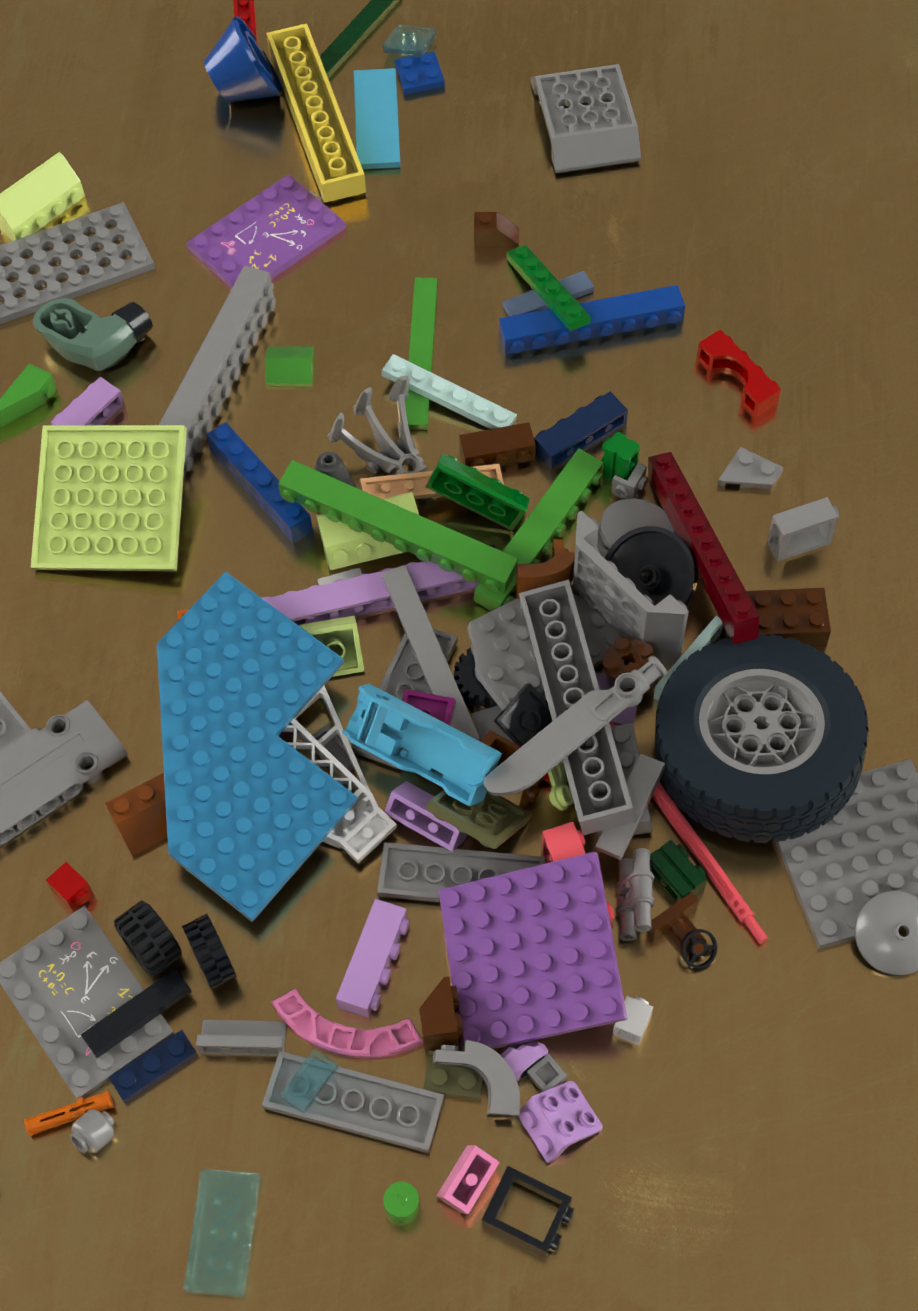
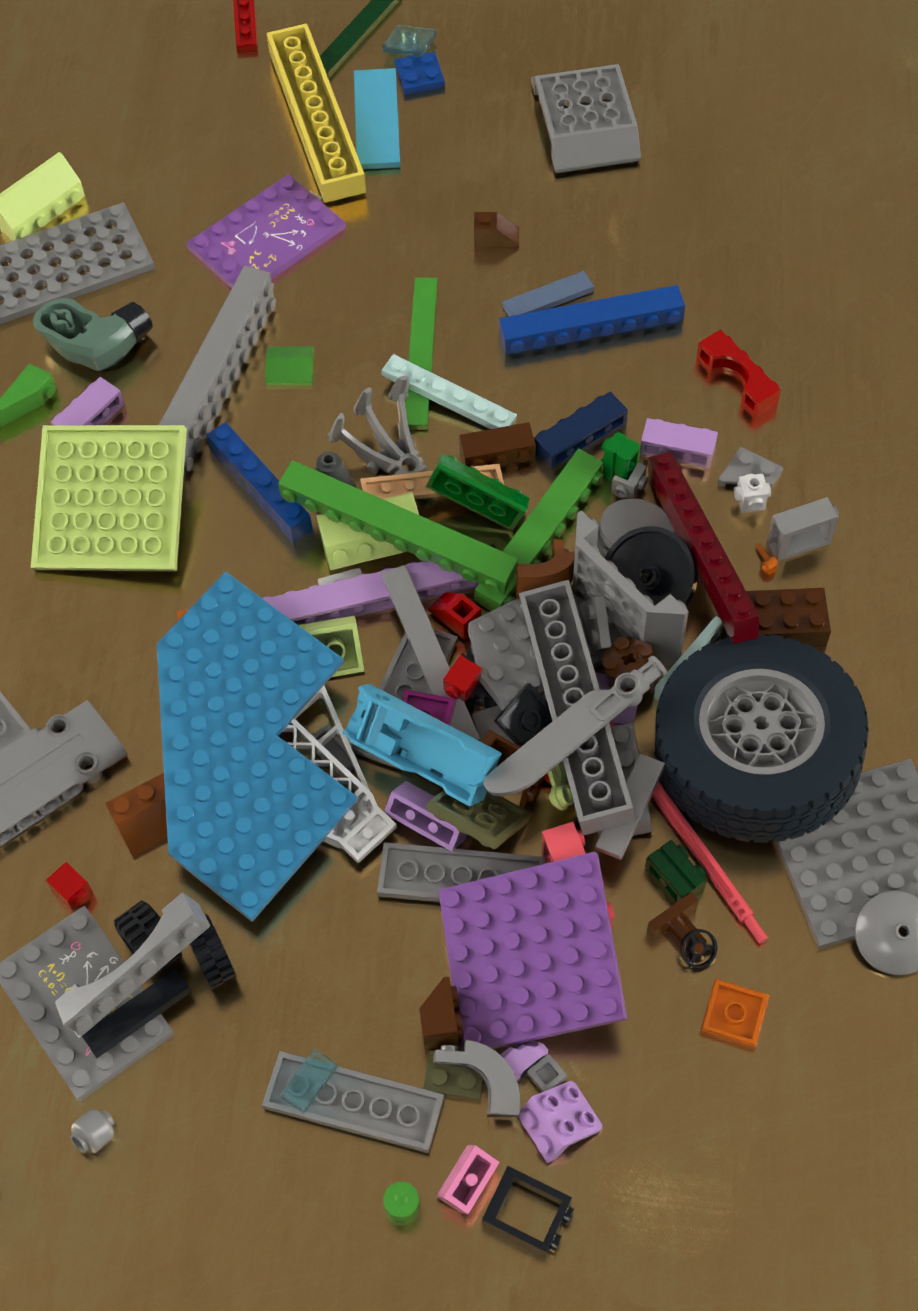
(67, 1113): orange pin -> none
(88, 1004): none -> light grey arch
(153, 1066): dark blue plate -> none
(222, 1233): clear light blue tile -> none
(240, 66): blue cone -> none
(242, 1037): light grey panel -> none
(344, 1039): bright pink tile -> none
(372, 958): lavender brick -> none
(455, 612): none -> red slope
(462, 679): none -> red brick
(548, 288): green plate -> none
(596, 622): none -> light grey wing
(634, 895): light grey pin -> none
(638, 1017): white brick -> none
(687, 443): none -> lavender brick
(734, 1014): none -> orange tile
(752, 492): none -> white brick
(769, 564): none -> orange hand

